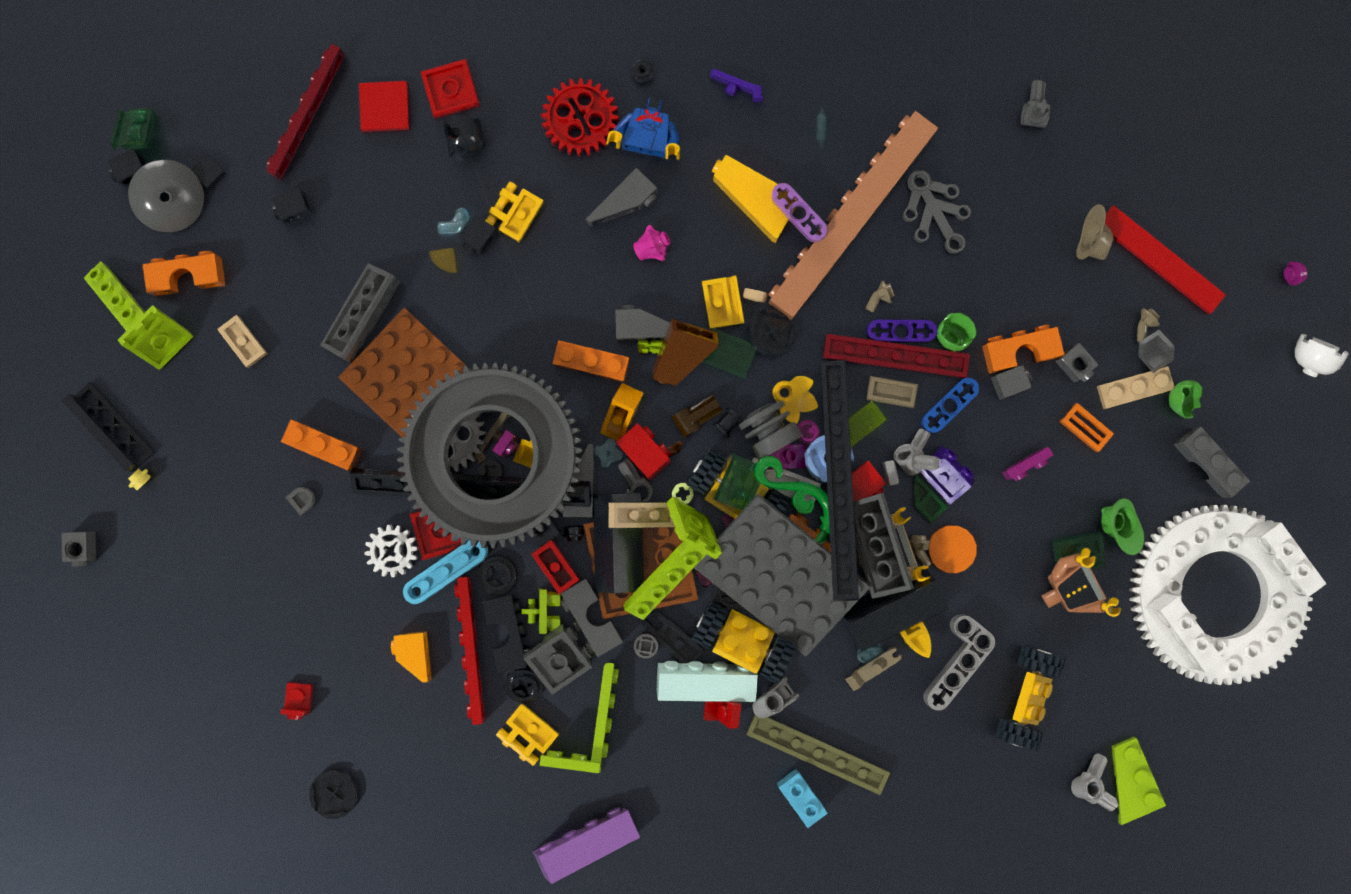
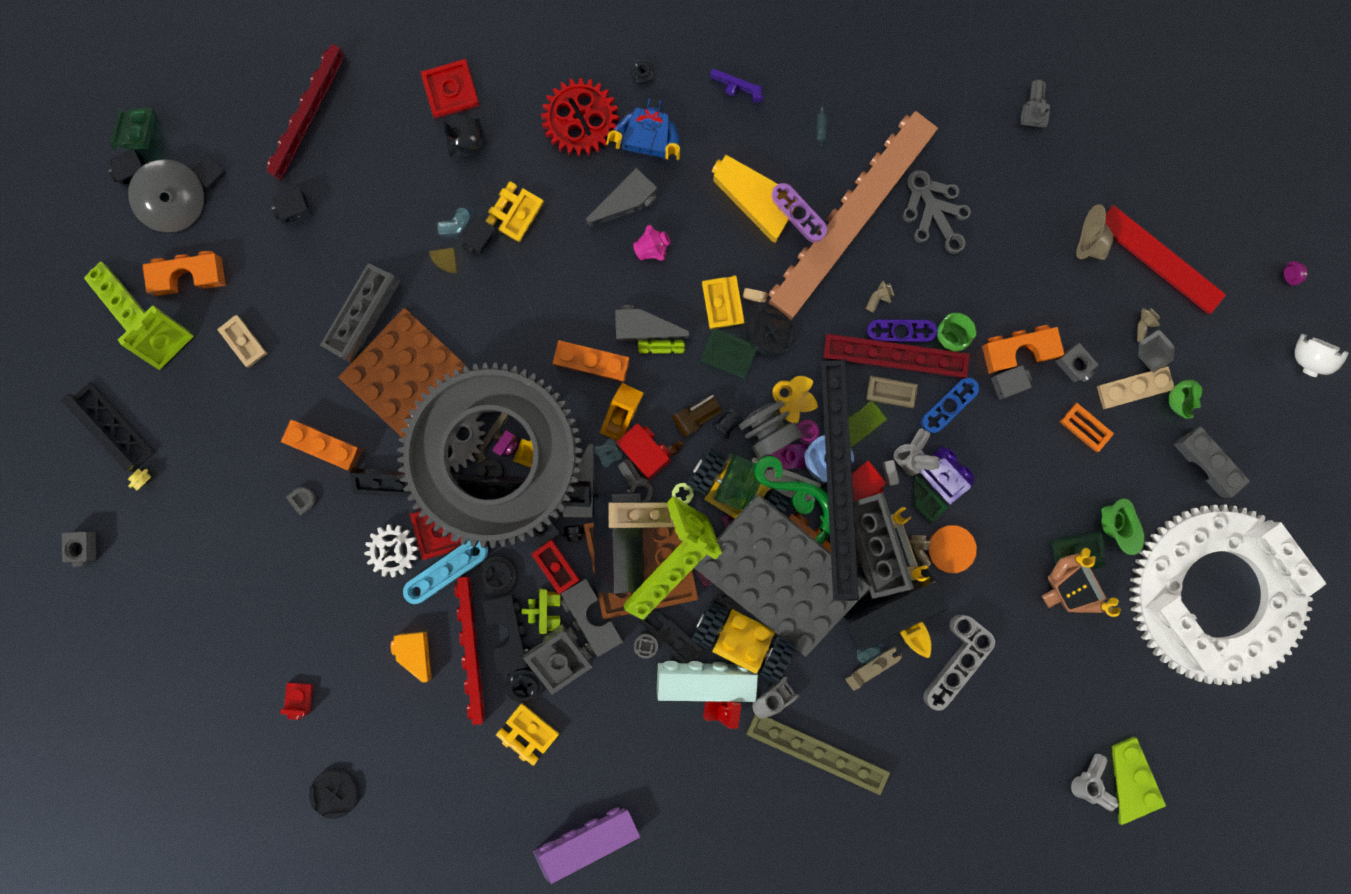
(384, 106): red tile -> none
(603, 725): lime bracket -> none
(682, 351): reddish brown slope -> none
(802, 798): medium azure brick -> none
(1032, 699): plate -> none
(1035, 460): magenta plate -> none

